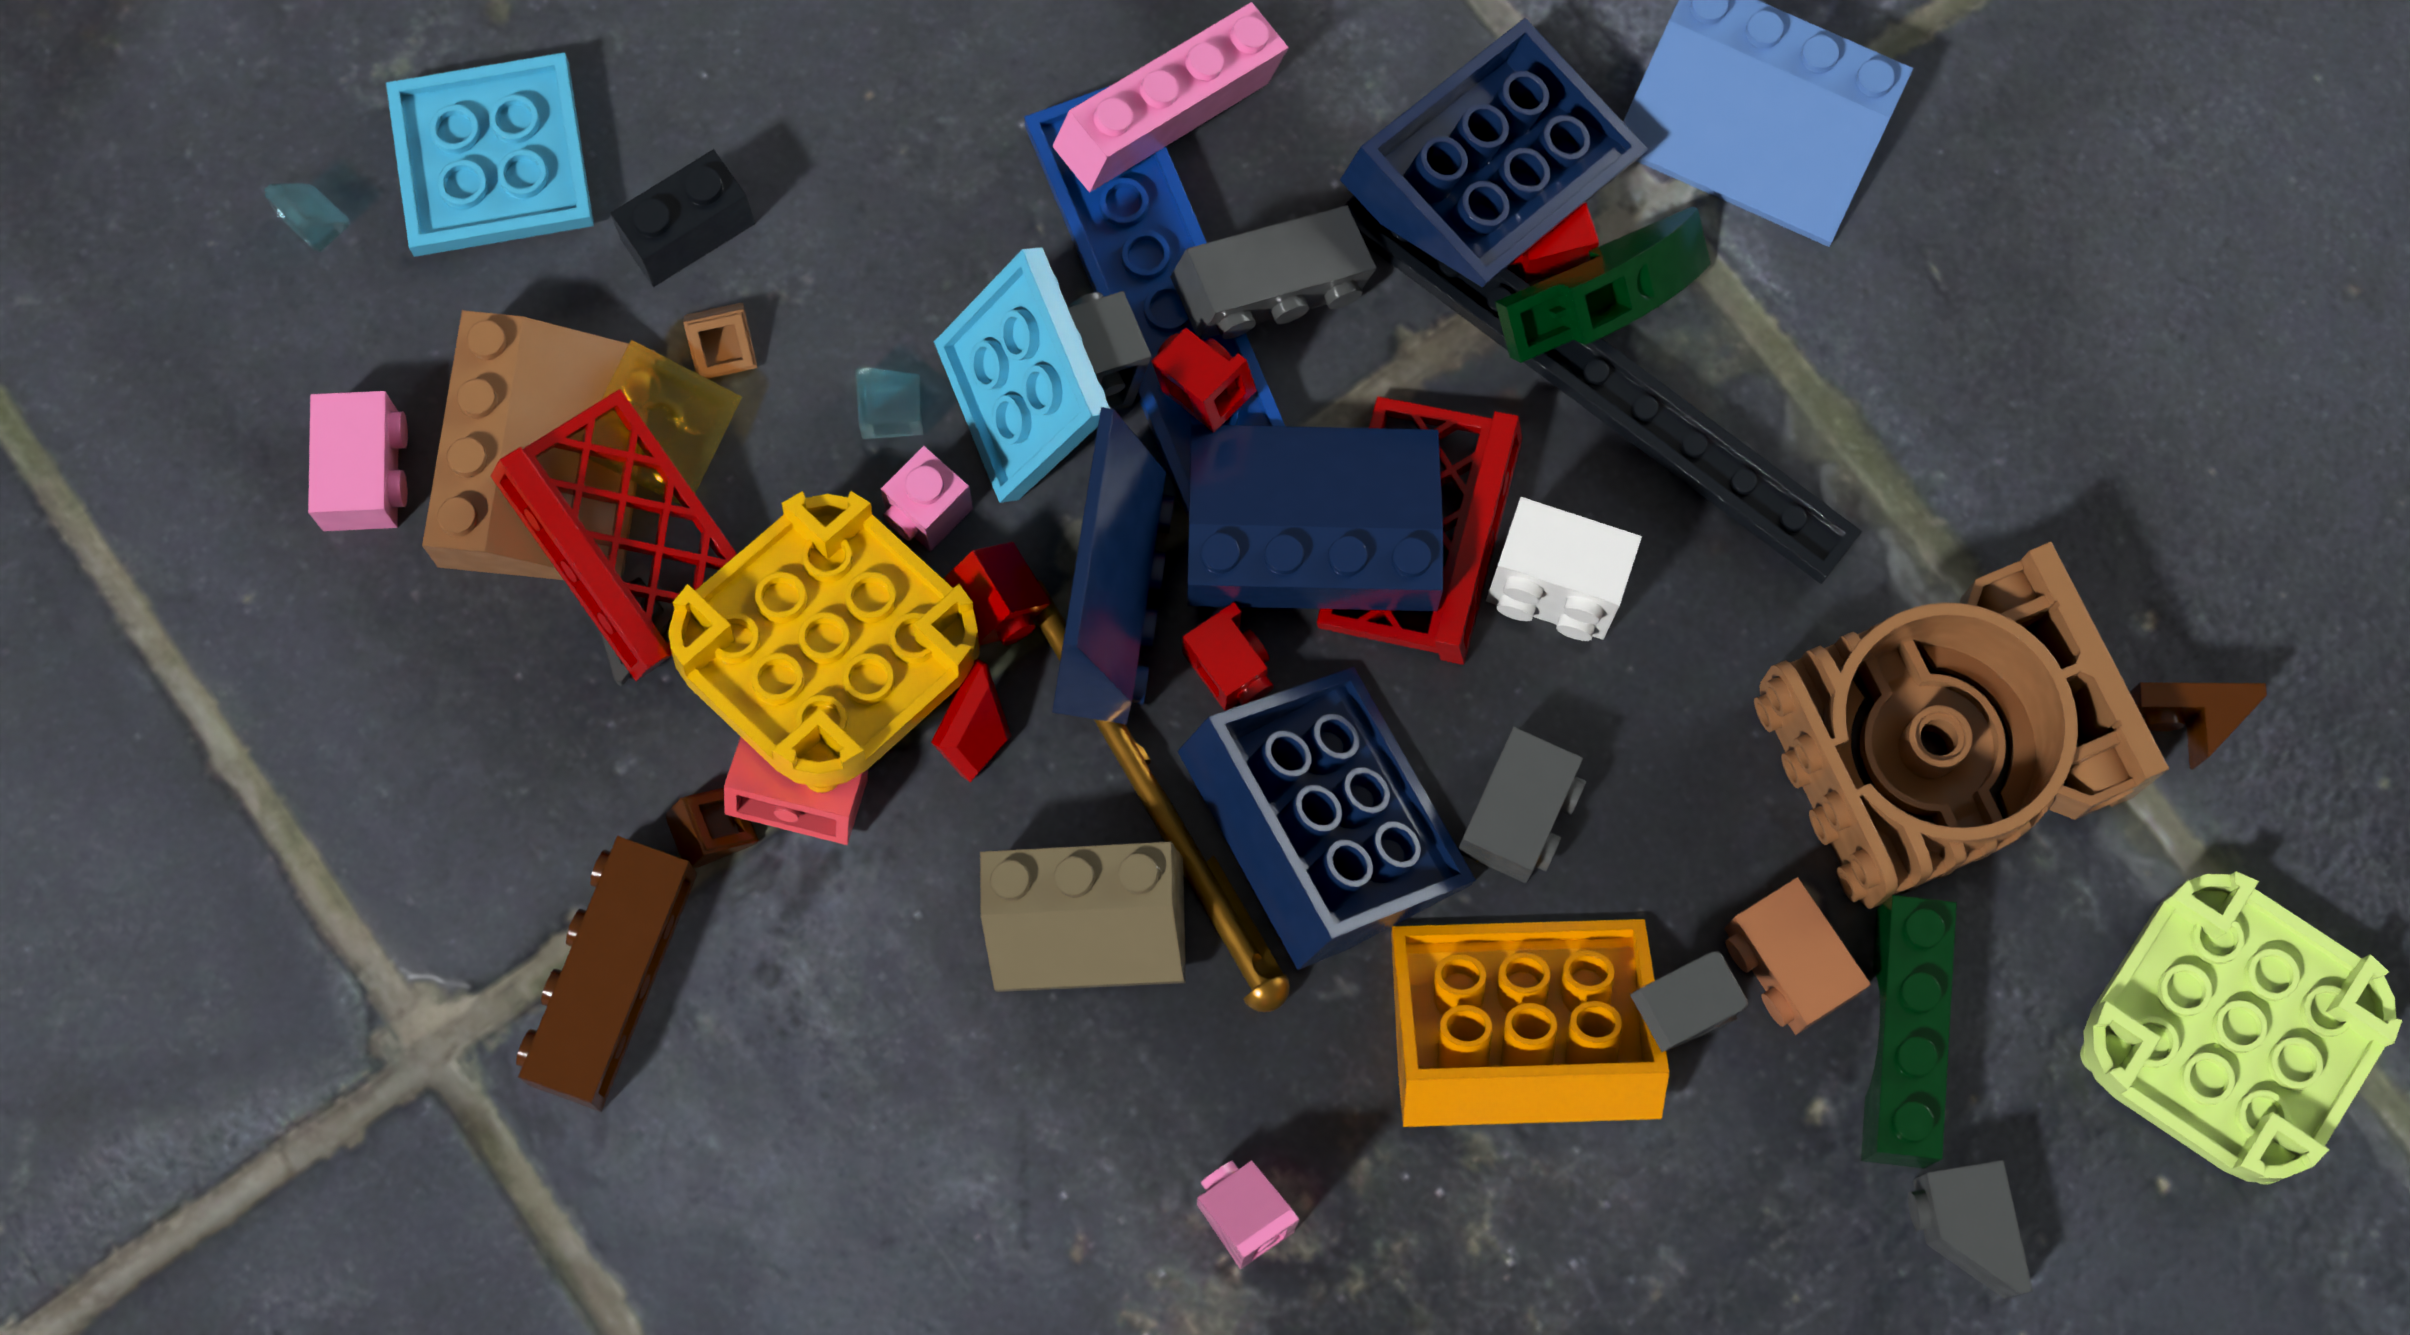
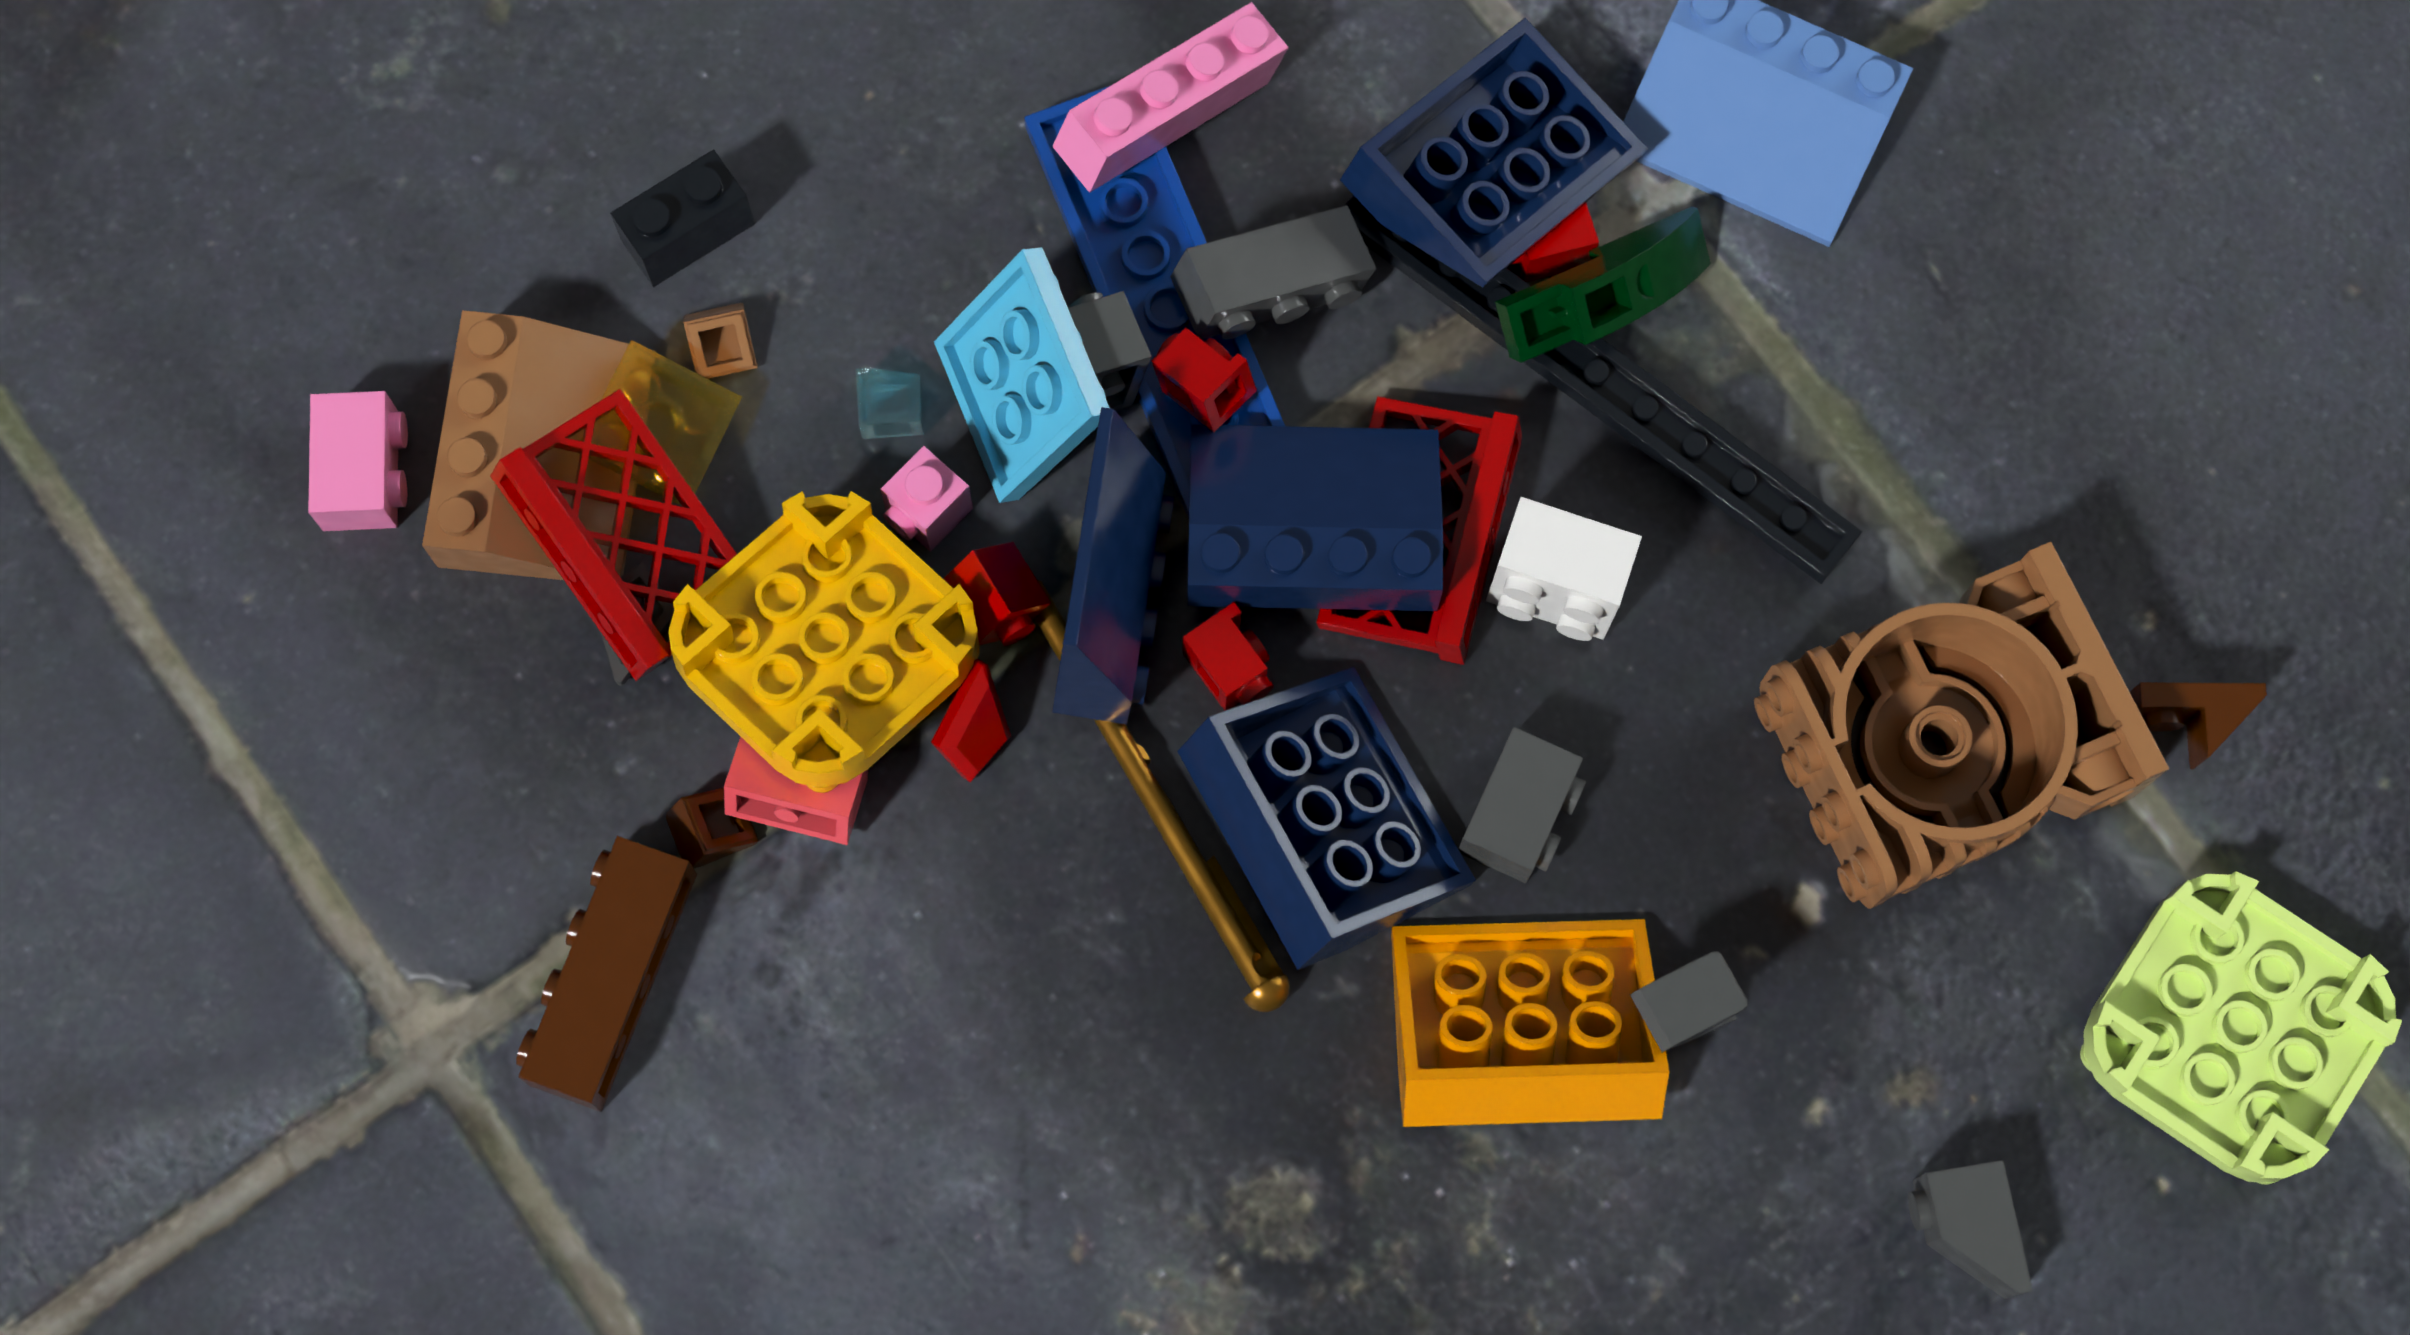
(307, 213): clear light blue slope -> none
(489, 154): medium azure plate -> none
(1084, 916): dark tan slope -> none
(1245, 1211): bright pink slope -> none
(1794, 957): nougat brick -> none
(1911, 1064): dark green arch -> none

